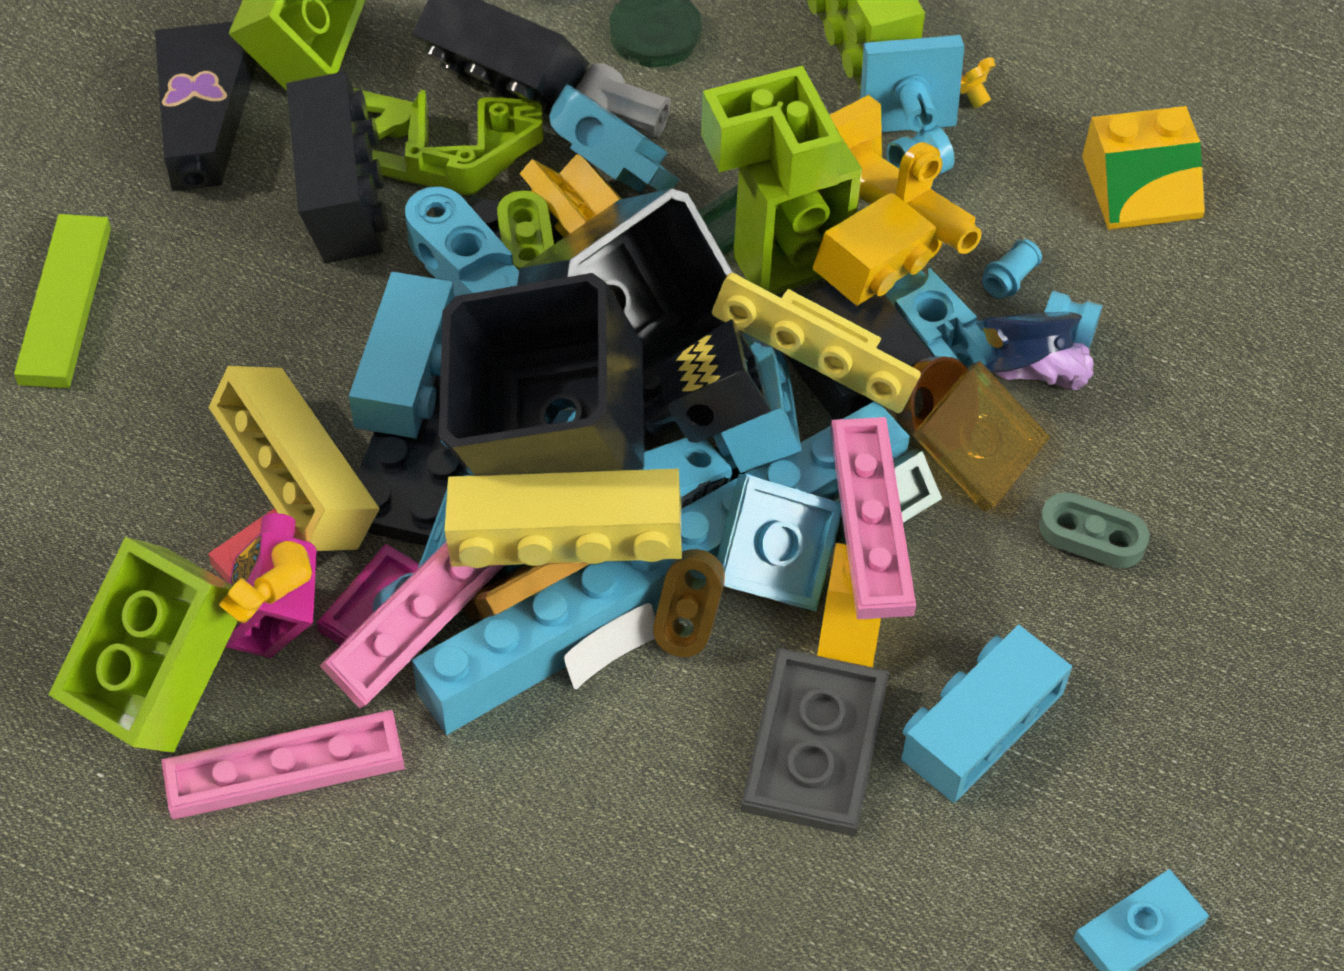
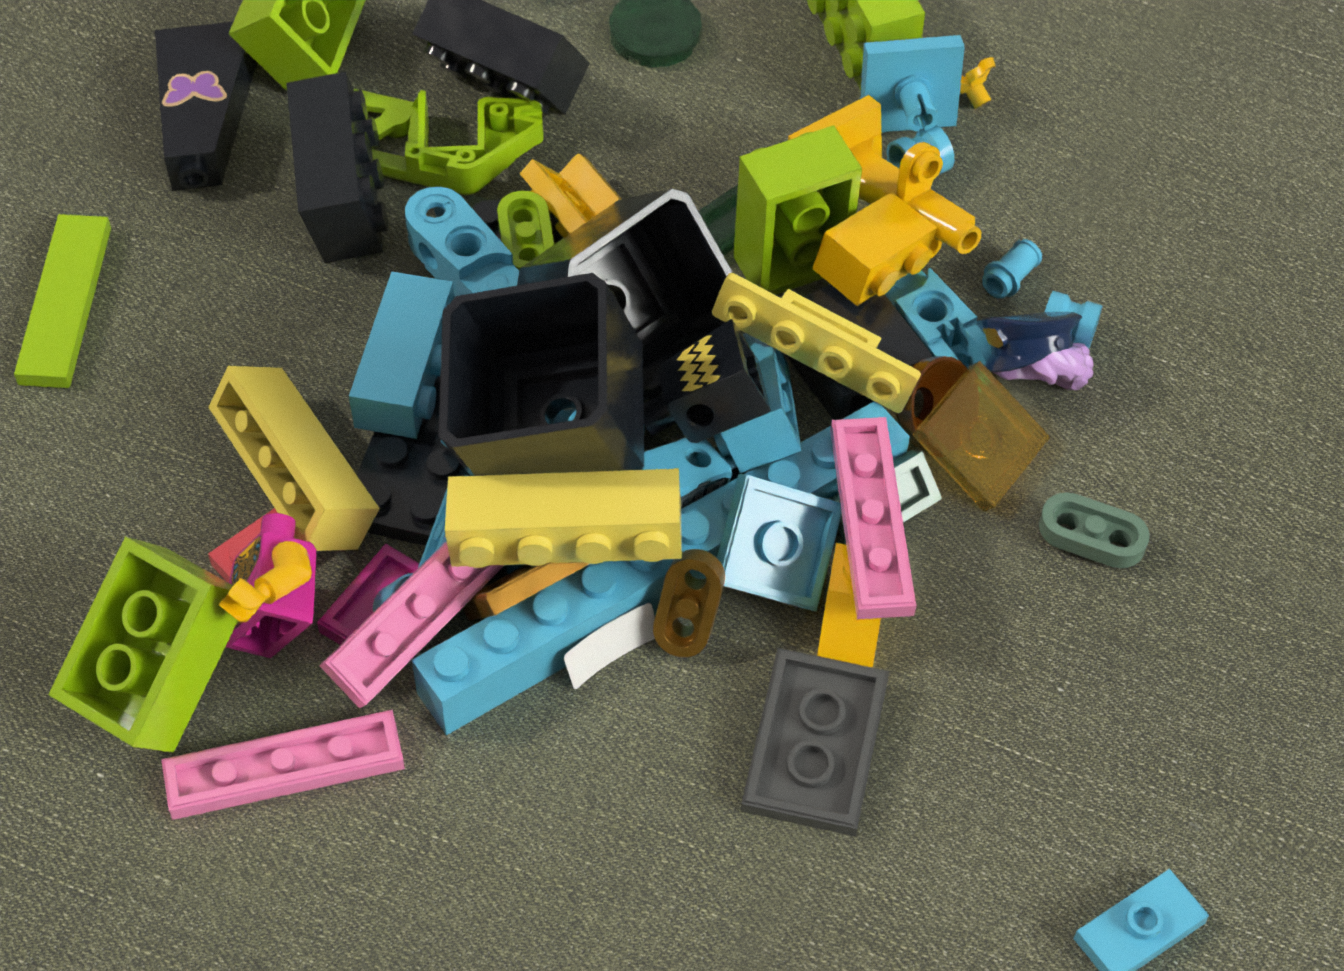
(610, 142): medium azure piece -> none
(635, 106): light grey piece -> none
(776, 121): lime brick -> none
(984, 712): medium azure brick -> none
(1145, 167): yellow slope -> none

